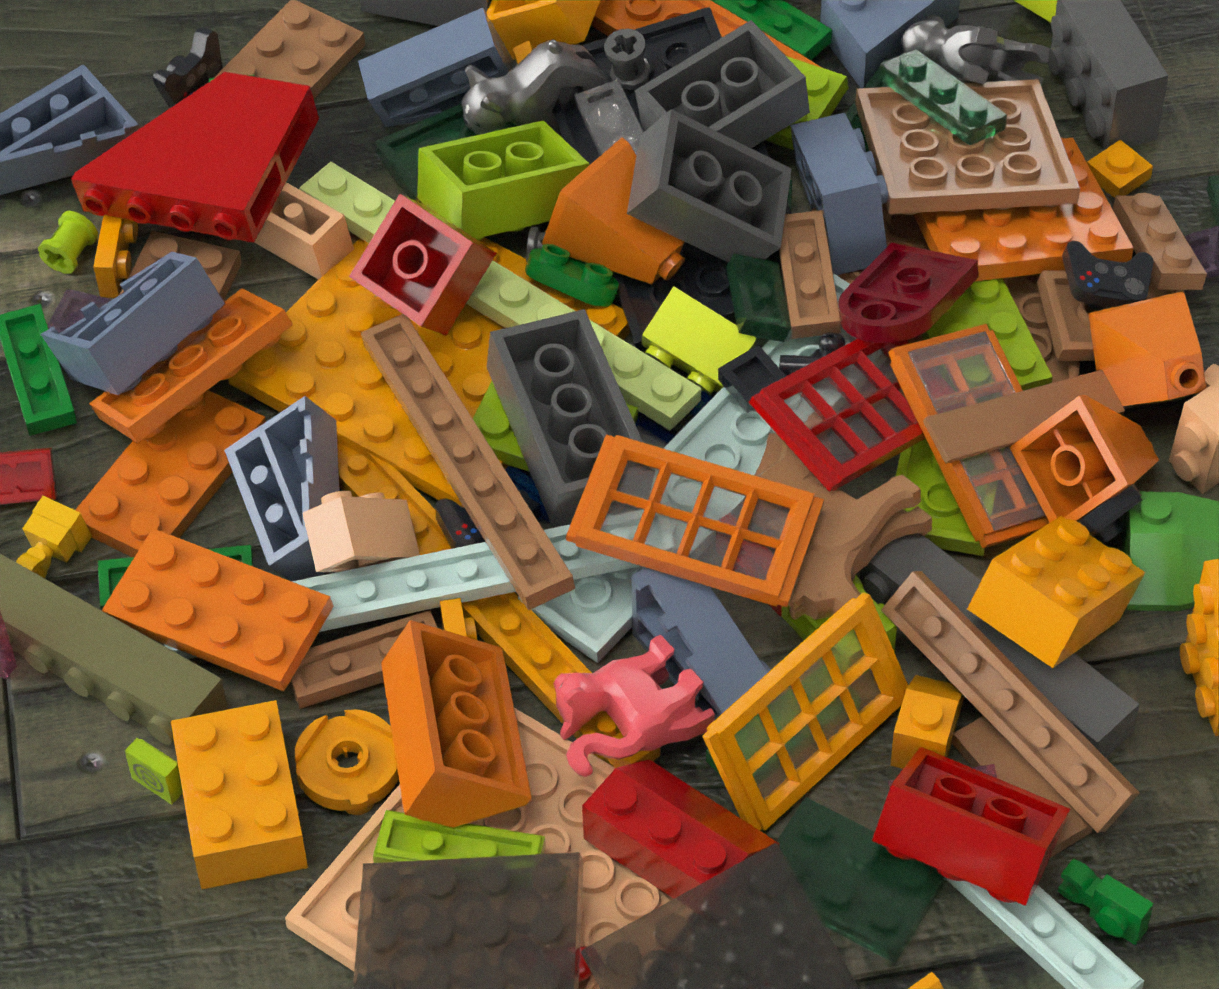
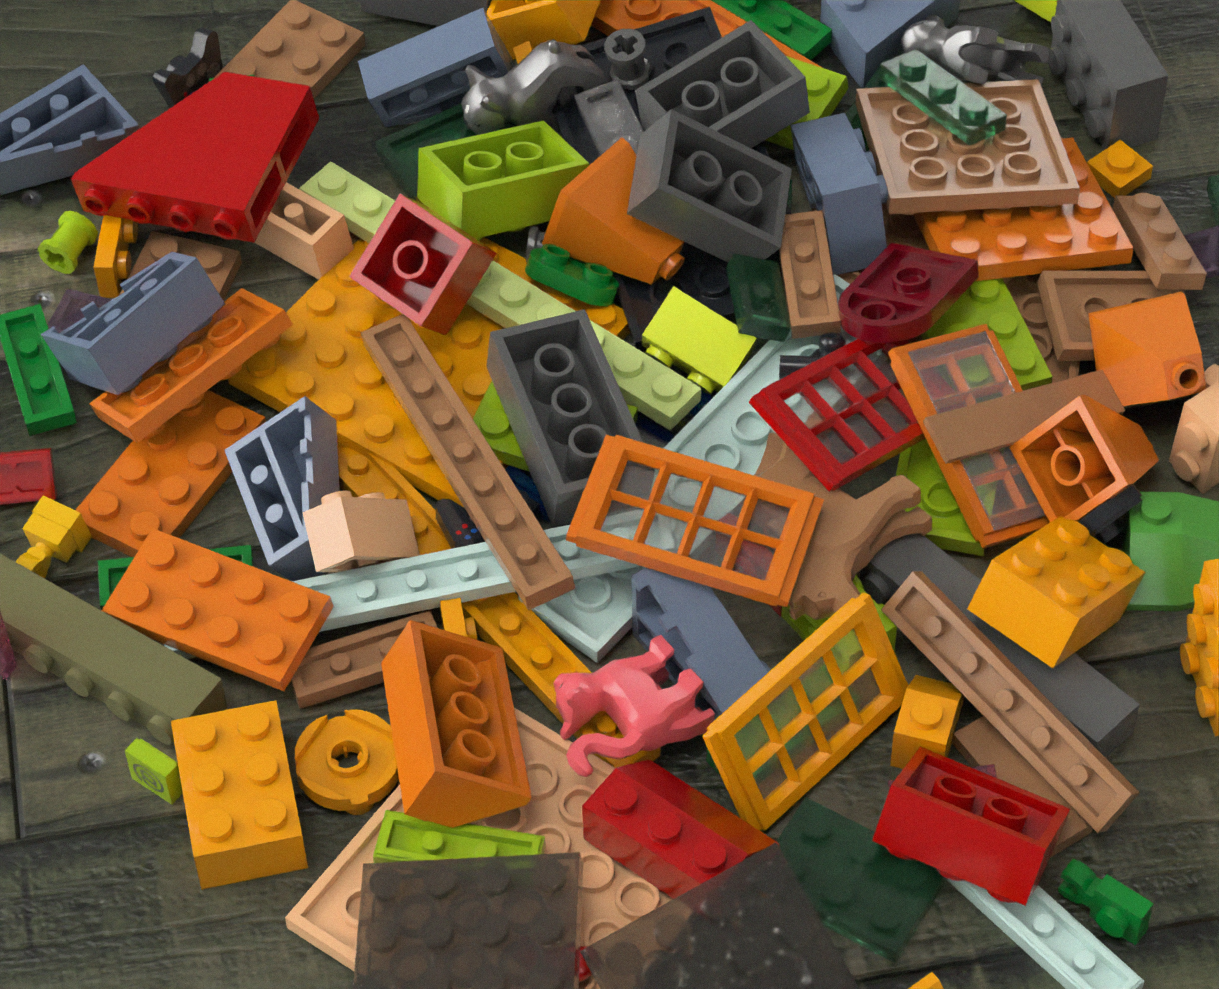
(748, 375): black plate -> none
(1106, 282): black piece -> none

